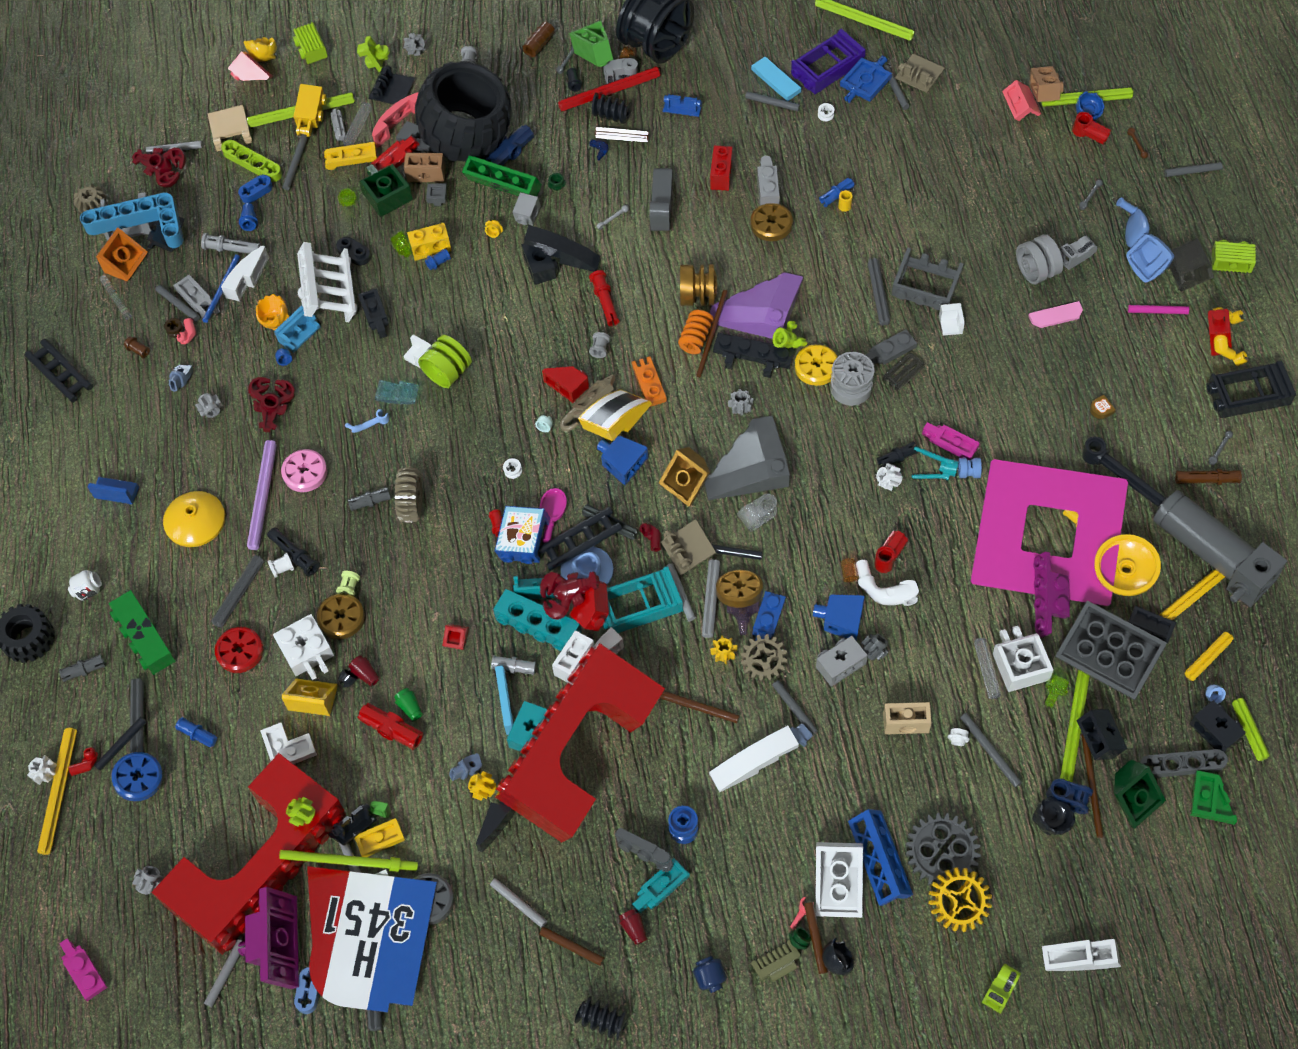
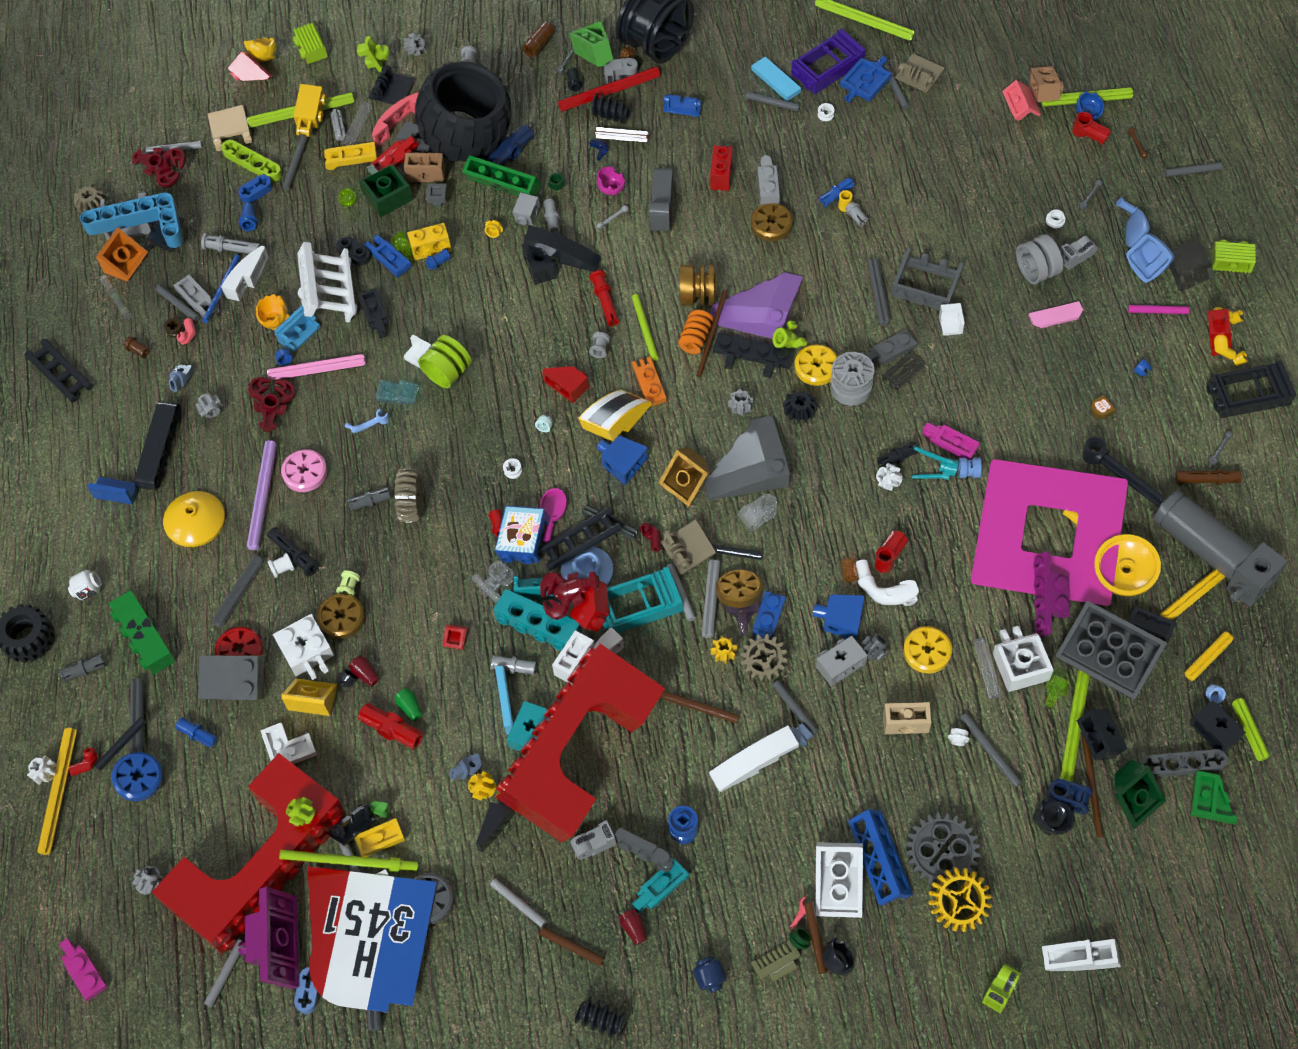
(157, 445): none -> black beam
(231, 677): none -> dark grey slope
(316, 367): none -> bright pink axle
(389, 256): none -> blue hinge
(495, 580): none -> clear piece
(551, 216): none -> light grey pin
(593, 841): none -> light grey leg
(597, 391): dark tan plate -> none
(609, 181): none -> dark pink hair
(645, 328): none -> lime bar
(800, 405): none -> black gear
(854, 211): none -> light grey pin
(940, 649): none -> yellow wheel
(1055, 219): none -> white plate
(1141, 367): none -> blue hinge

